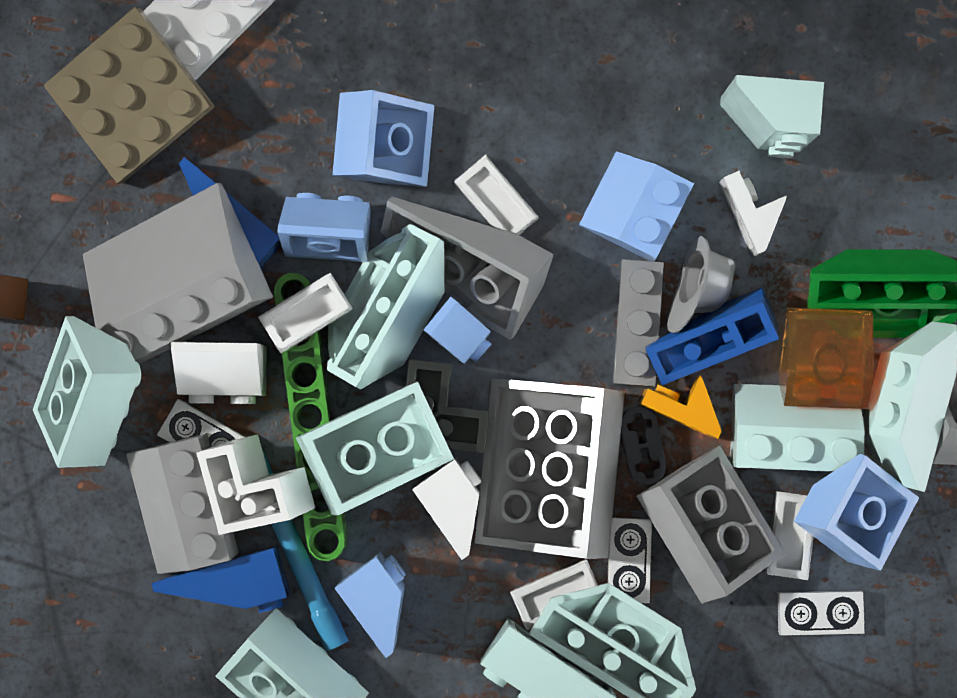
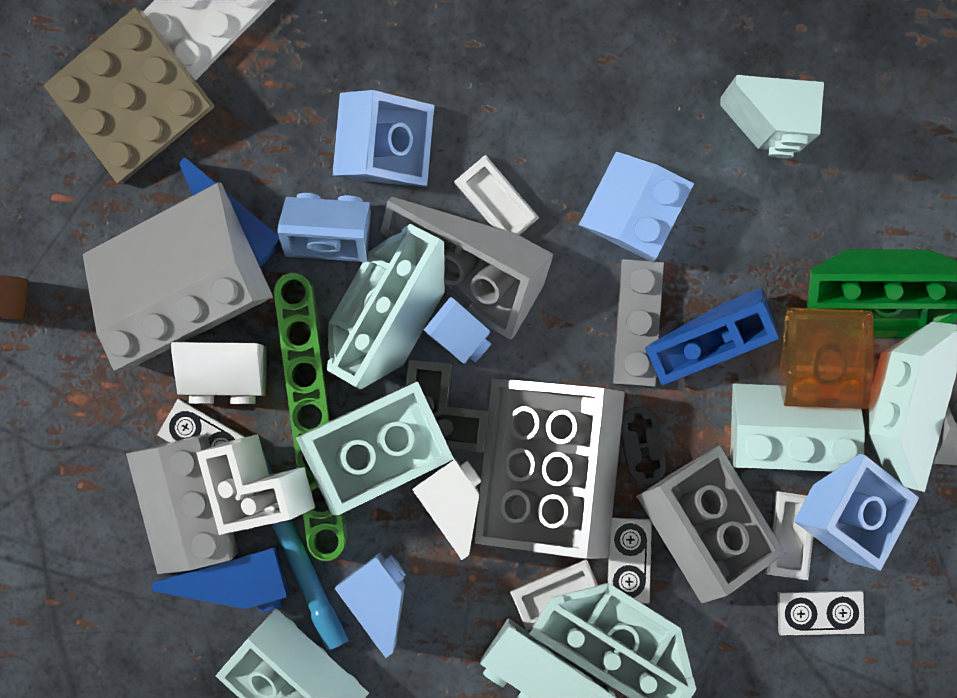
(85, 394): light aqua slope -> none
(305, 313): white tile -> none
(694, 413): light orange slope -> none
(702, 286): light grey piece -> none
(755, 224): white slope -> none

